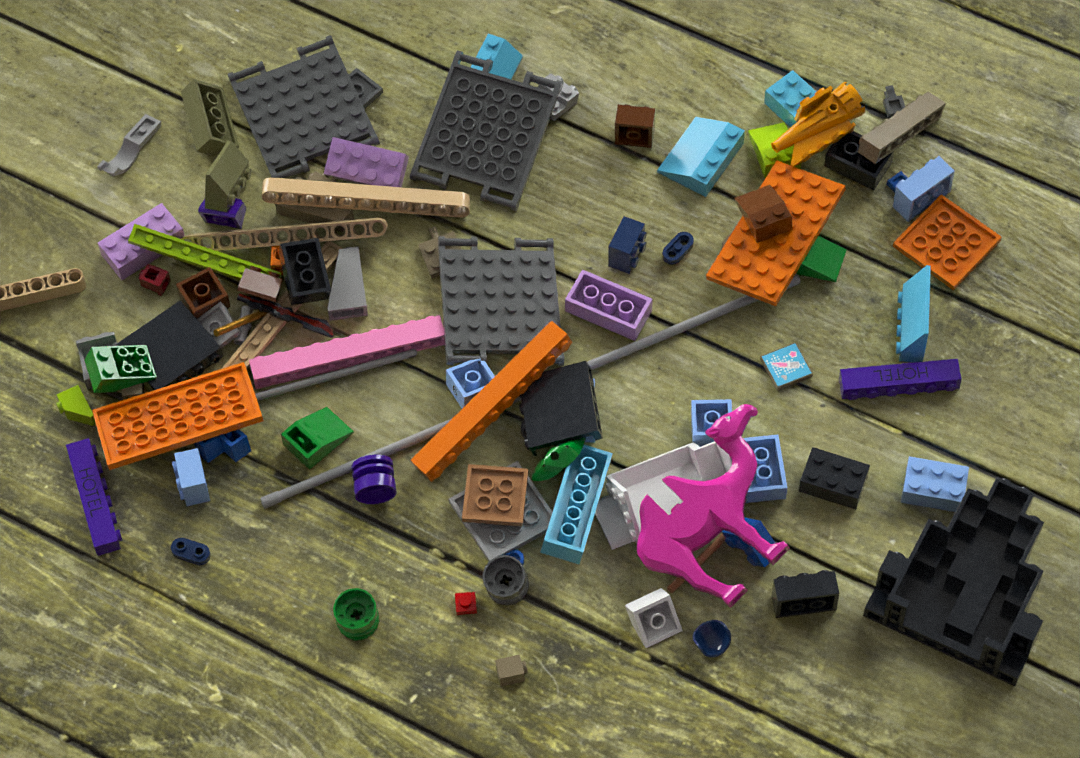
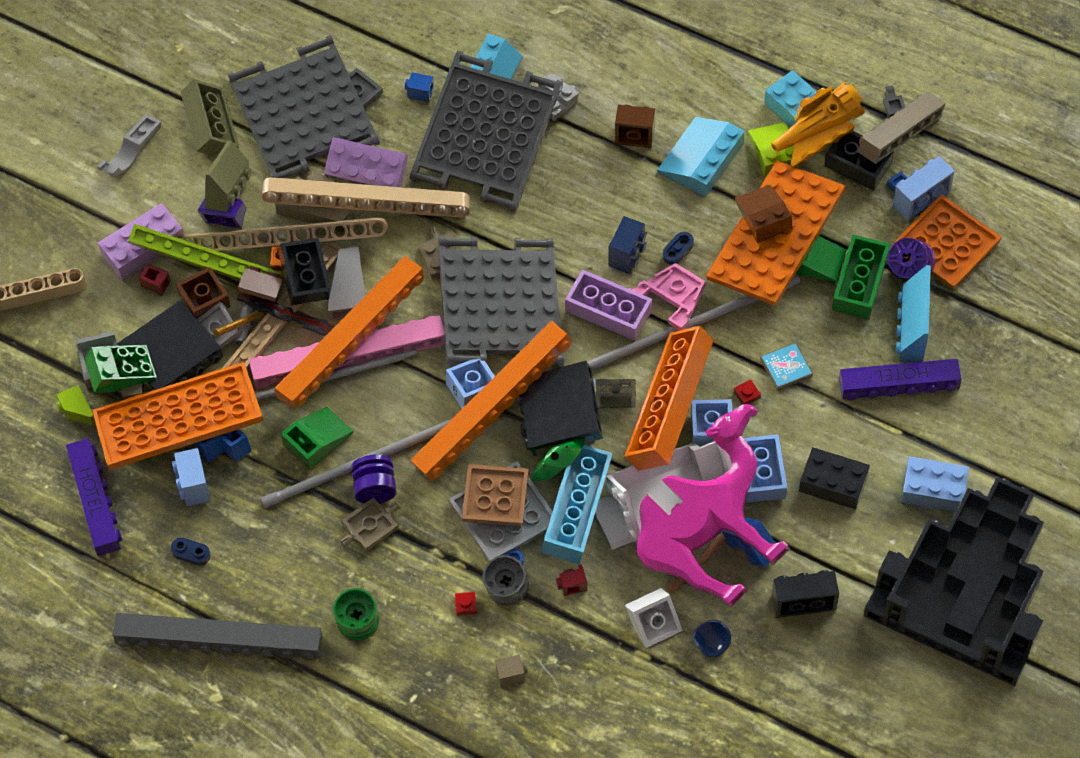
(217, 636): none -> dark grey brick
(349, 333): none -> orange brick
(369, 524): none -> dark tan plate
(419, 86): none -> blue brick
(572, 581): none -> dark red brick
(616, 393): none -> clear smoke brick
(669, 398): none -> orange brick
(678, 288): none -> bright pink wing
(747, 392): none -> red plate
(860, 277): none -> green brick
(920, 254): none -> dark purple wheel

